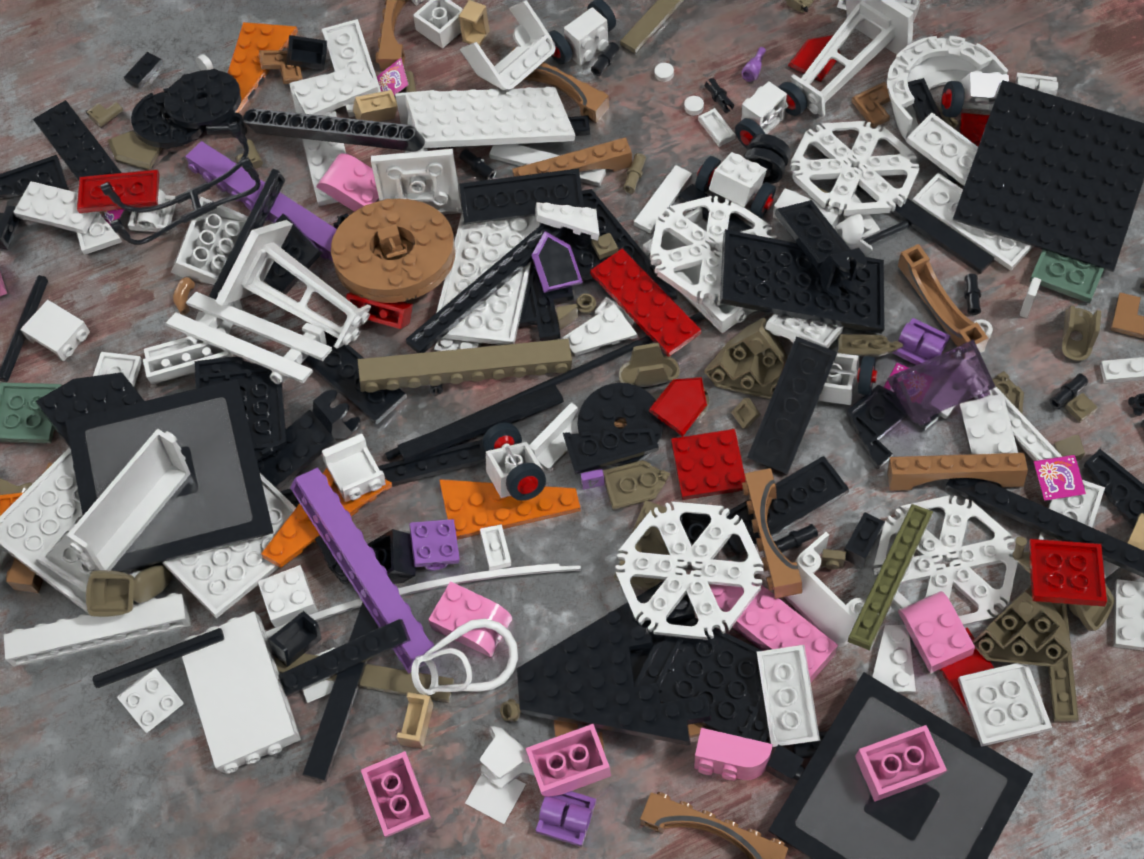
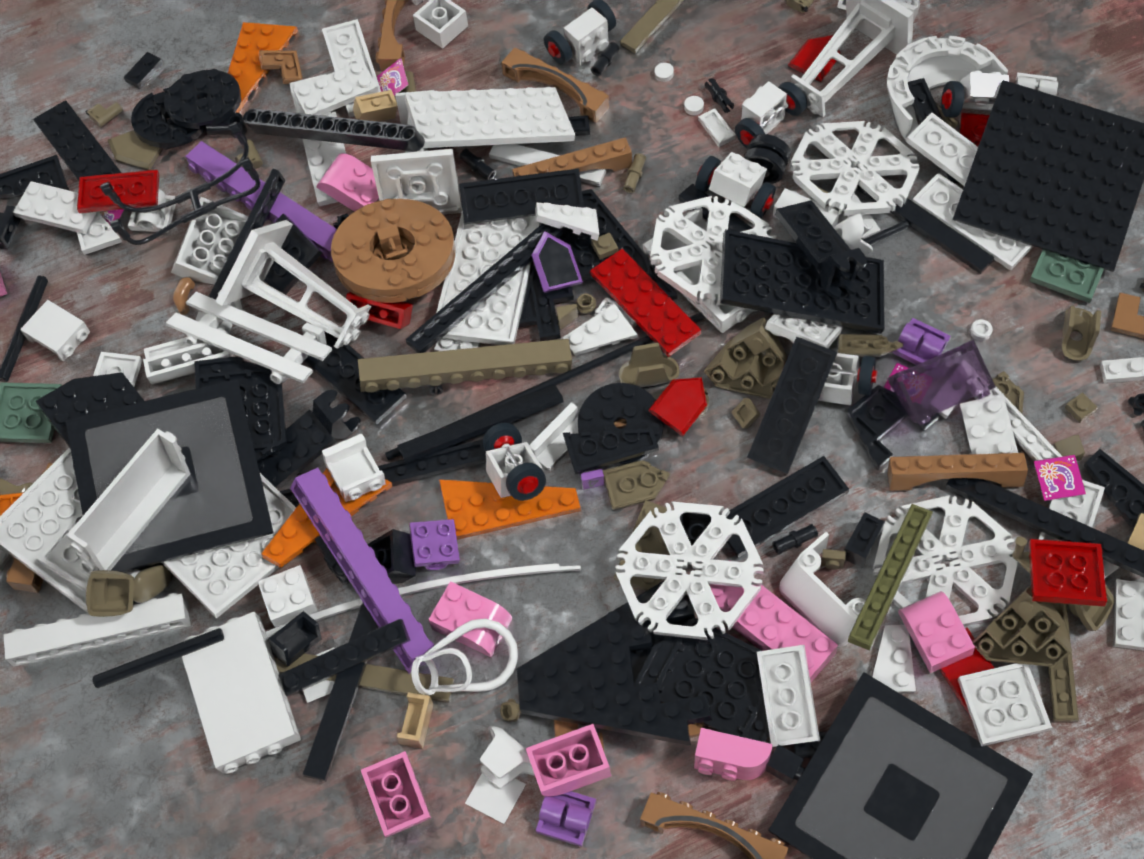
(150, 700): white plate -> none
(204, 62): white tile -> none
(306, 52): black panel -> none
(474, 23): tan panel -> none
(495, 547): white plate -> none
(533, 49): white windscreen -> none
(663, 198): white tile -> none
(708, 464): red plate -> none
(752, 68): medium lavender piece -> none
(783, 575): medium nougat arch -> none
(870, 103): medium nougat tile -> none
(900, 763): bright pink brick -> none
(919, 272): medium nougat arch -> none
(972, 294): black pin -> none
(1030, 297): white tile -> none
(1069, 391): black pin -> none

